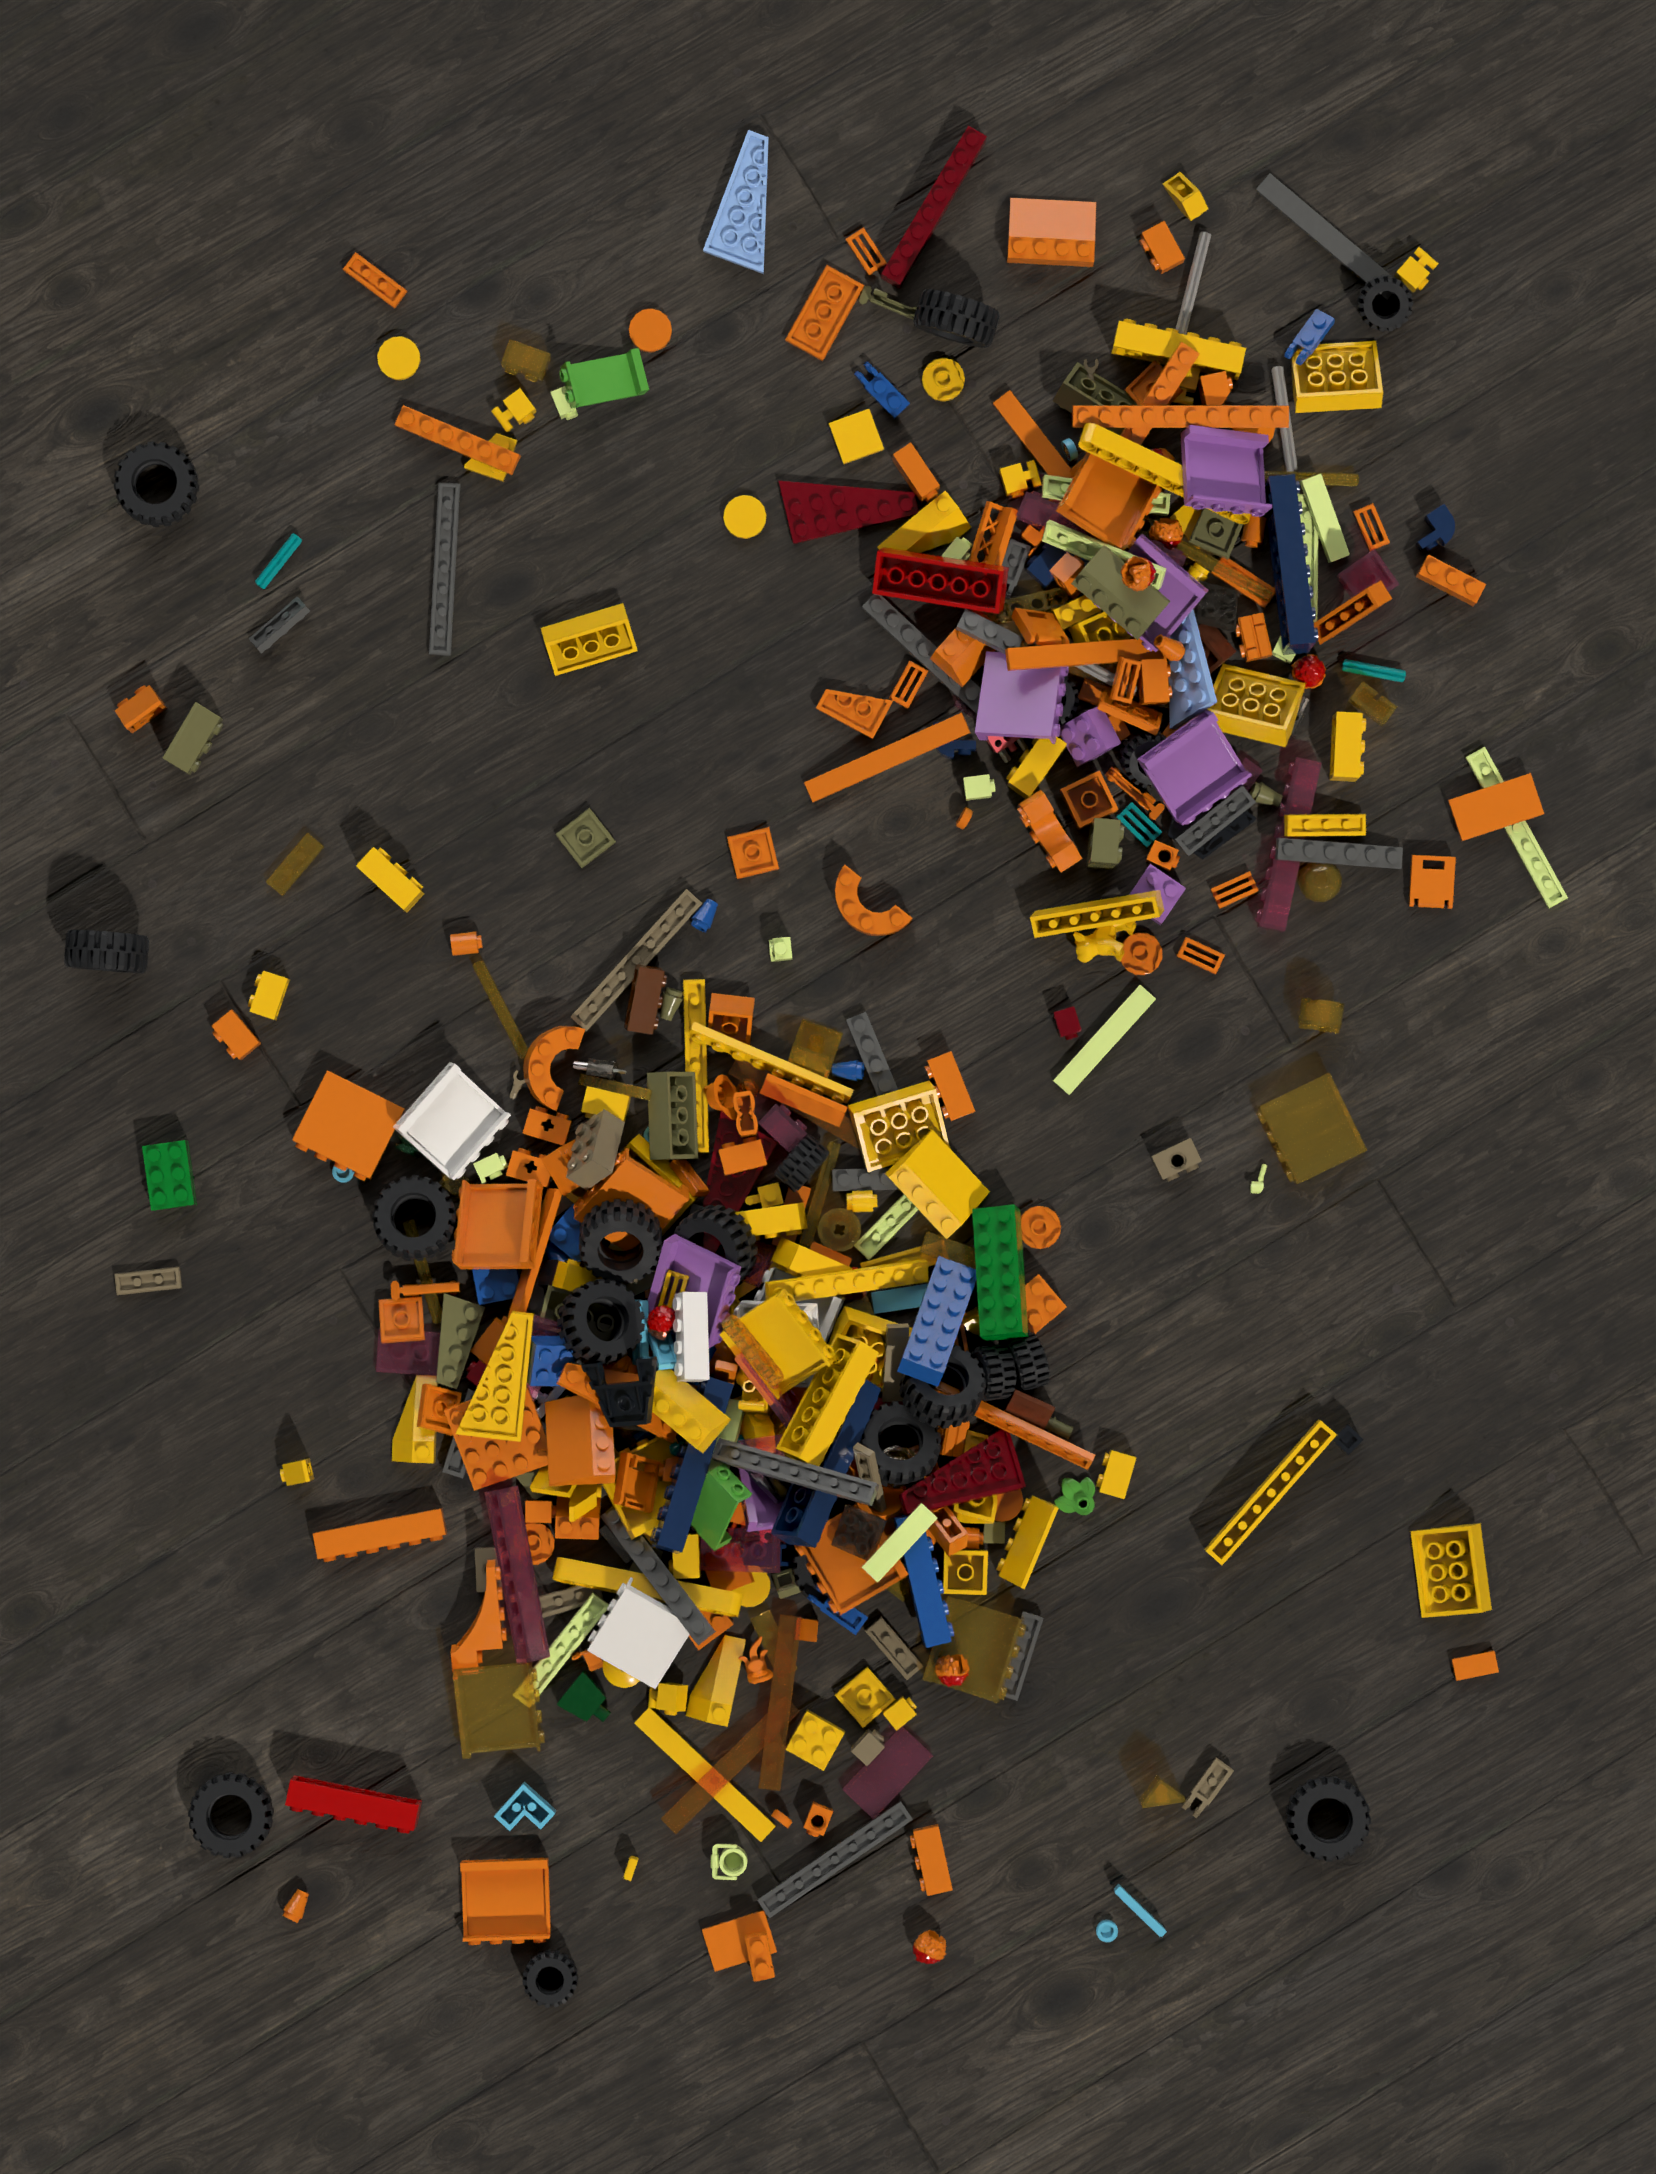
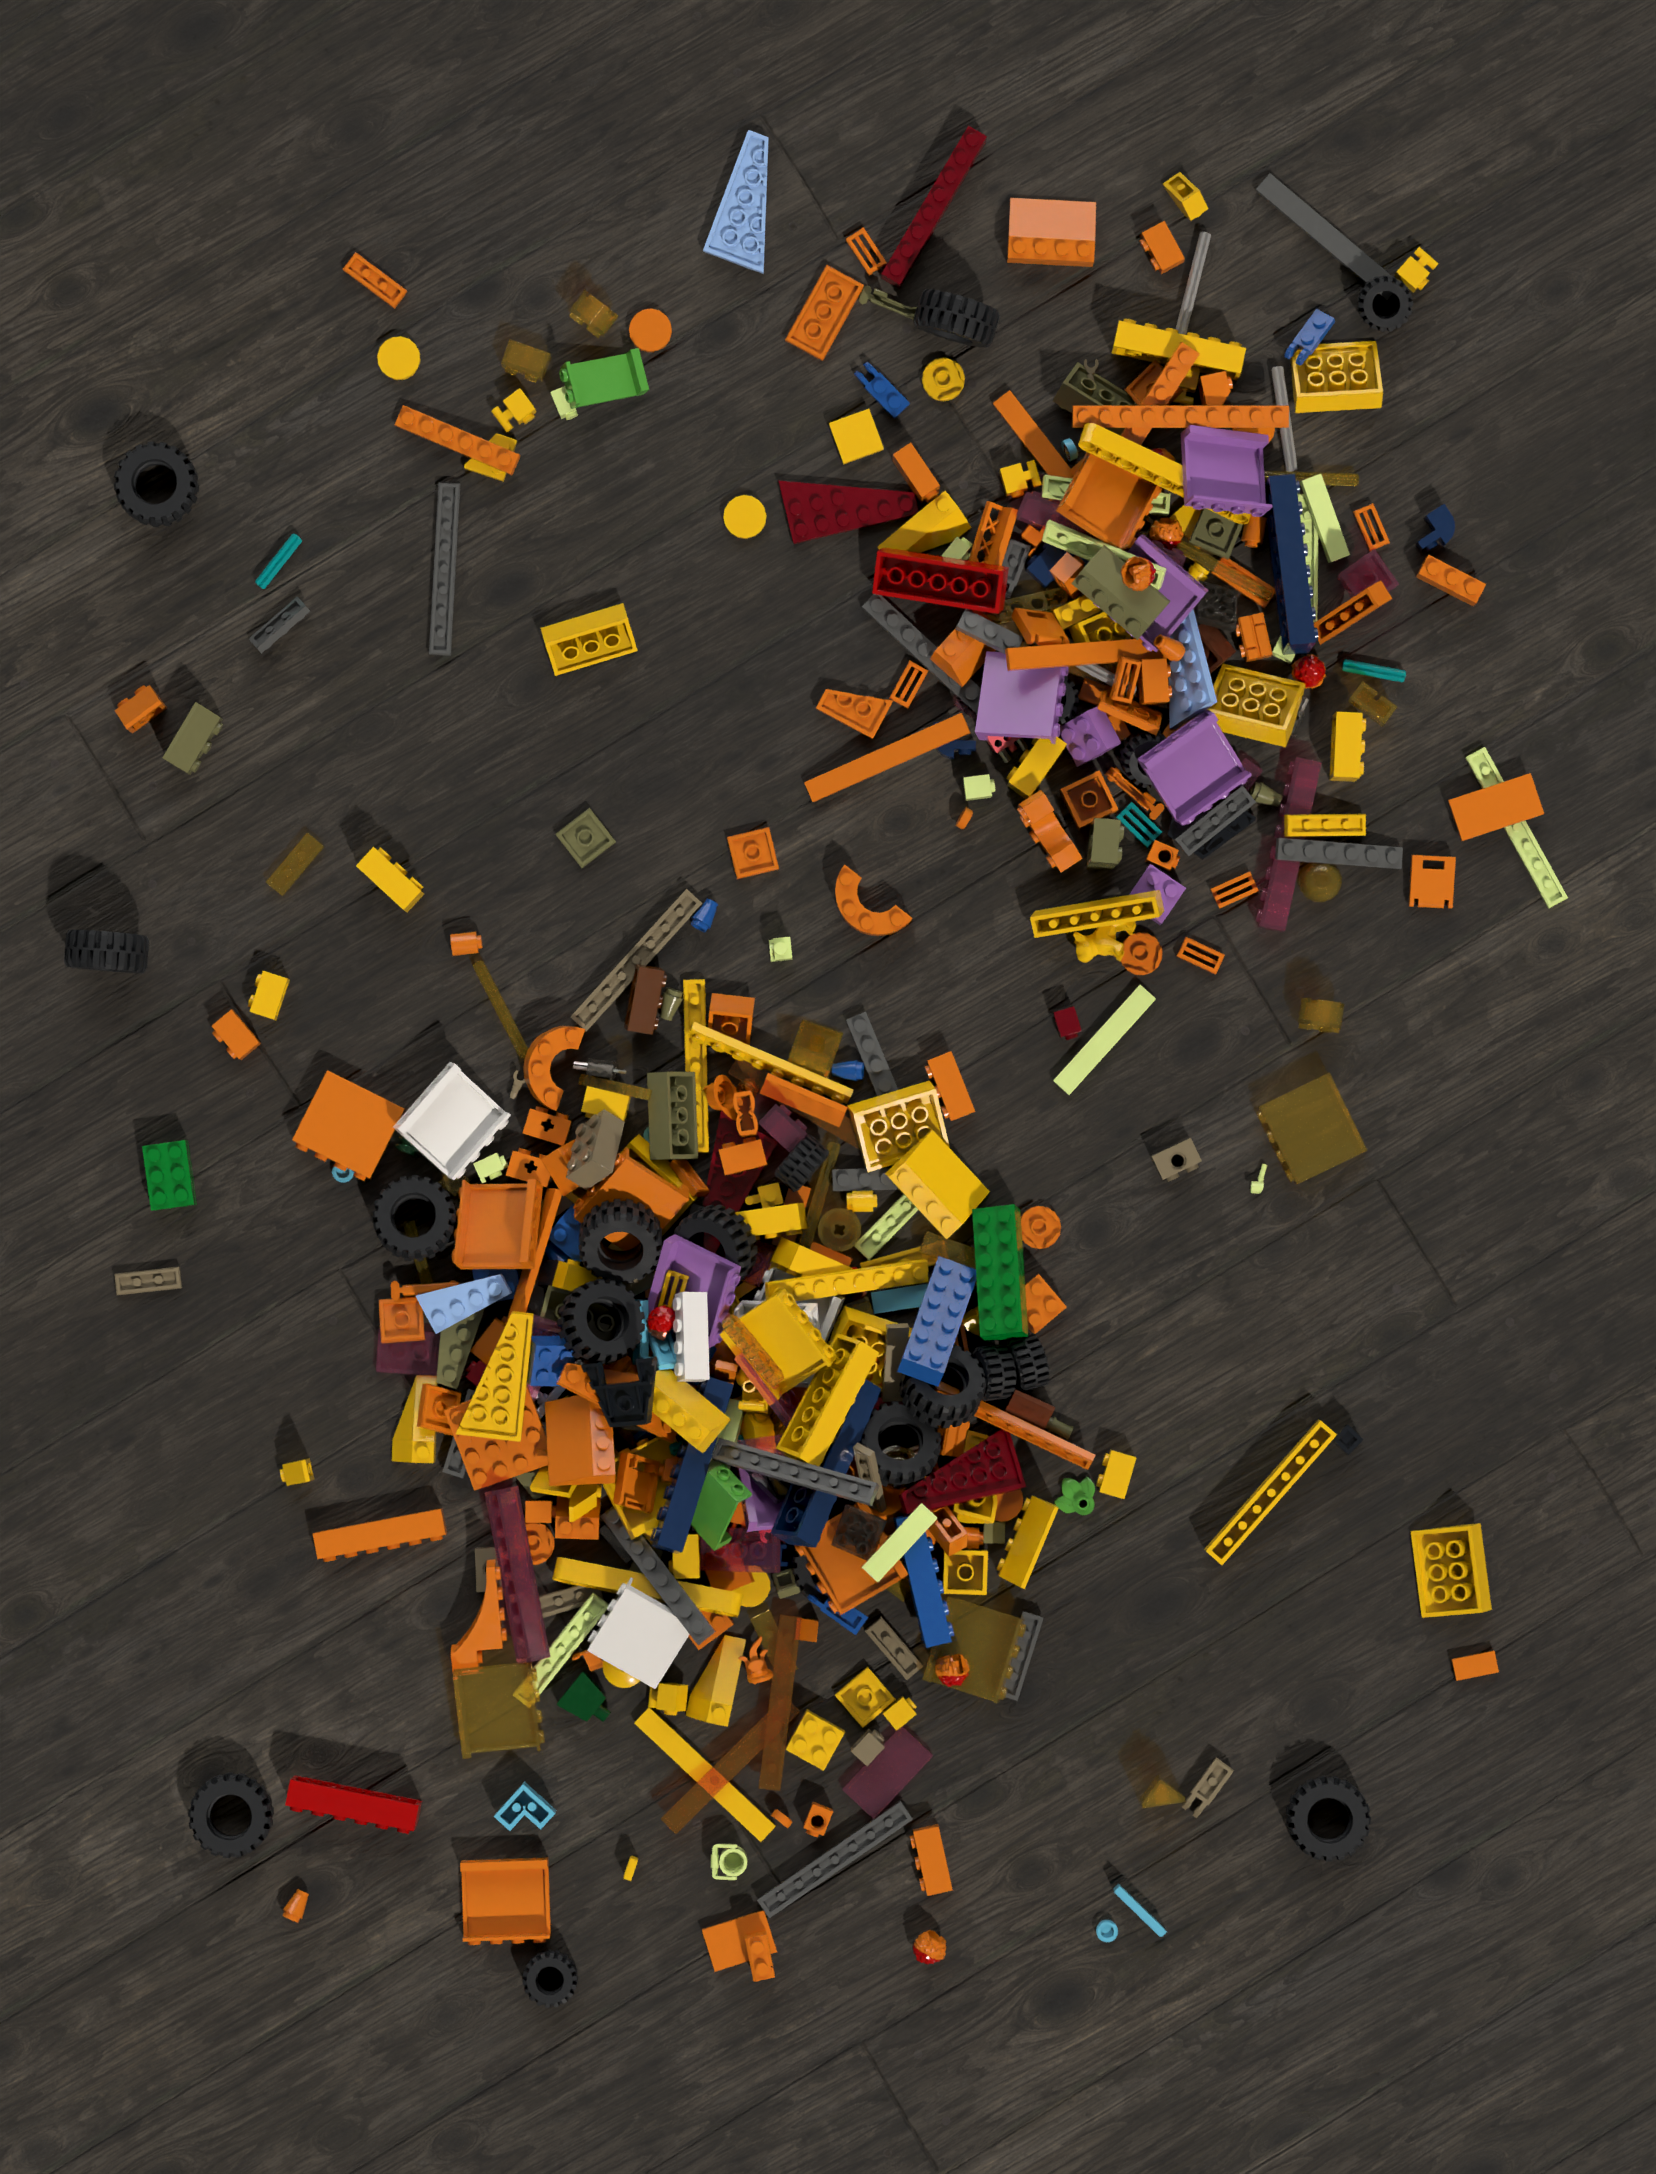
(458, 1302): none -> light blue wing
(593, 313): none -> clear yellow brick

